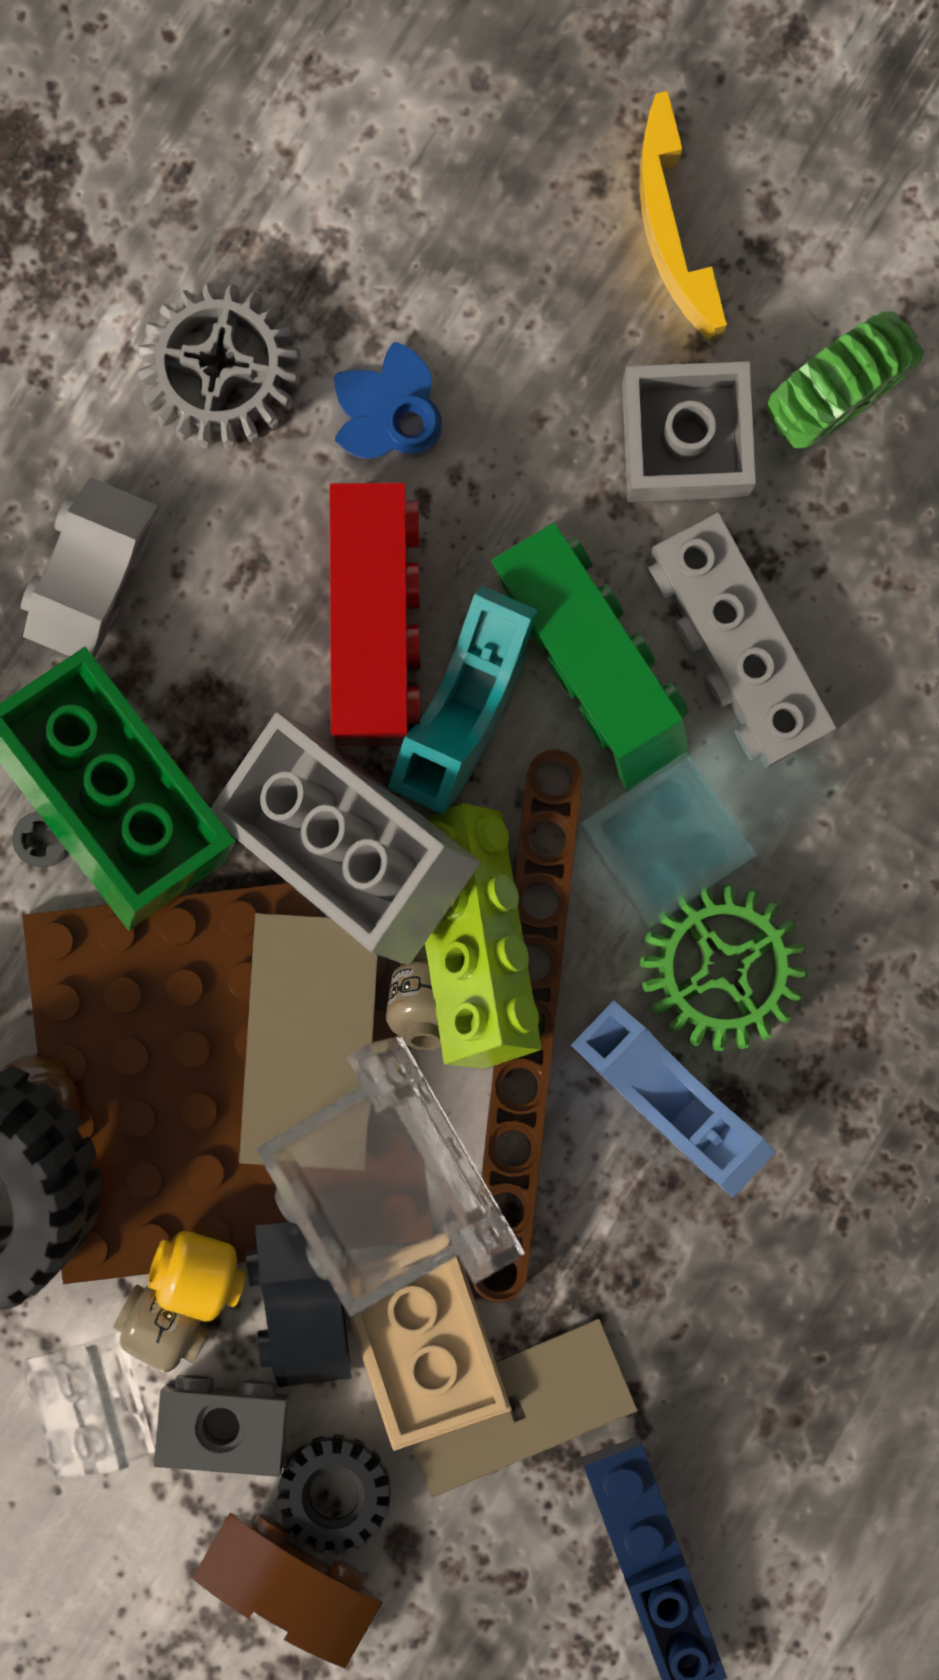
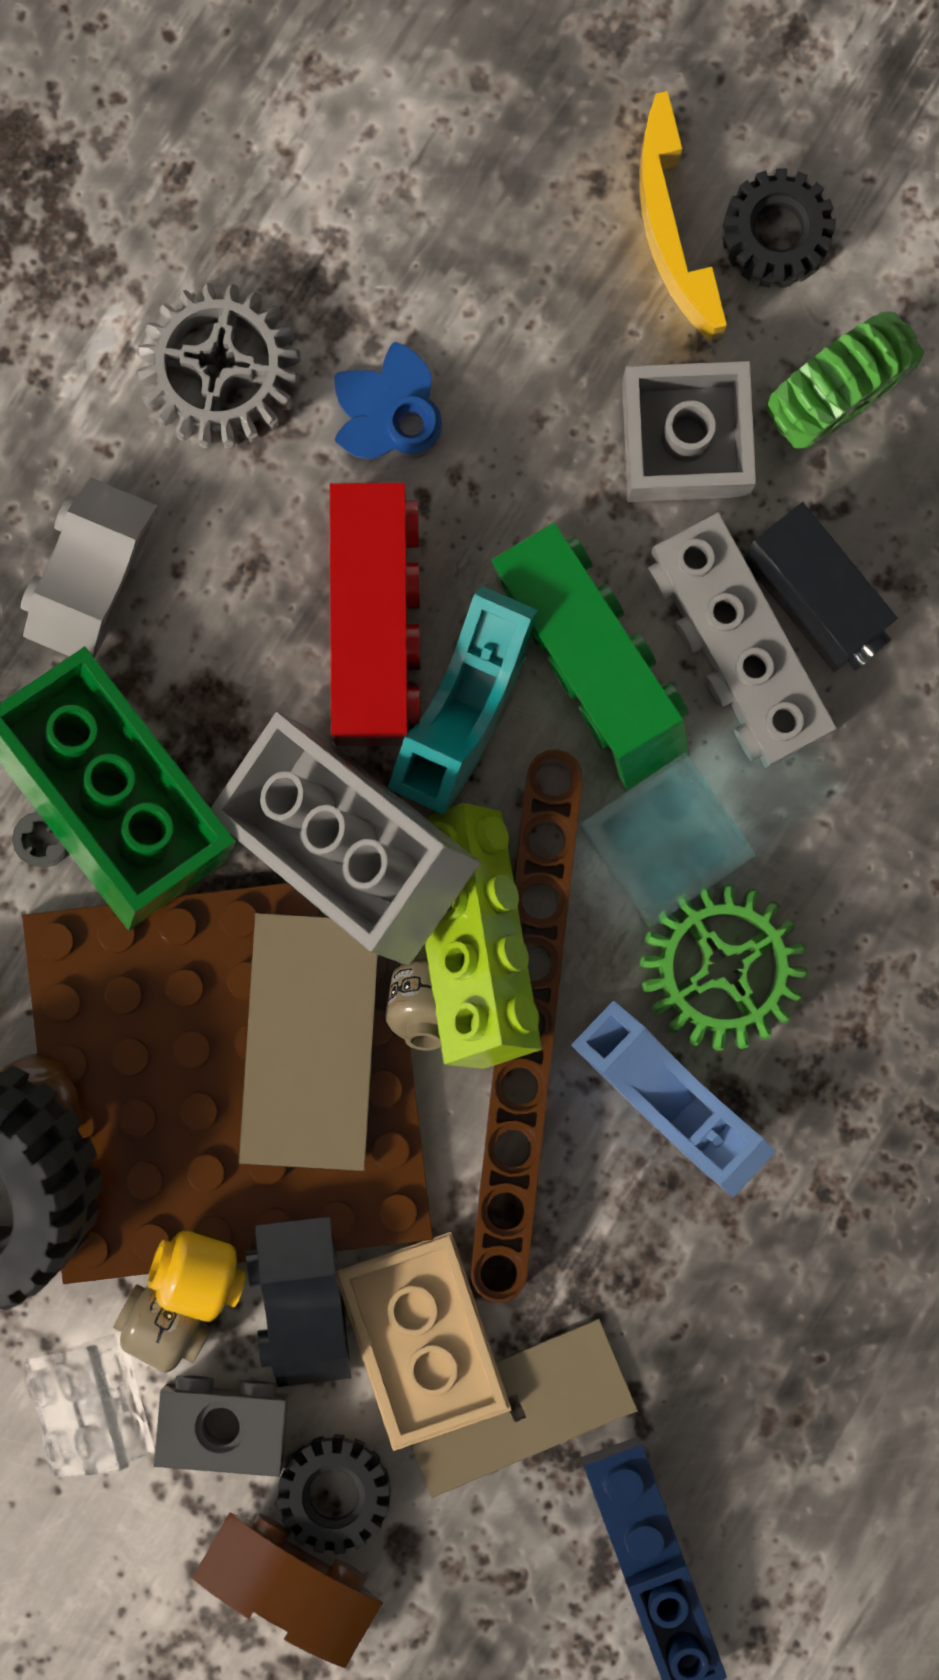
(386, 1185): clear windscreen -> none
(790, 194): none -> black tyre
(821, 589): none -> black brick

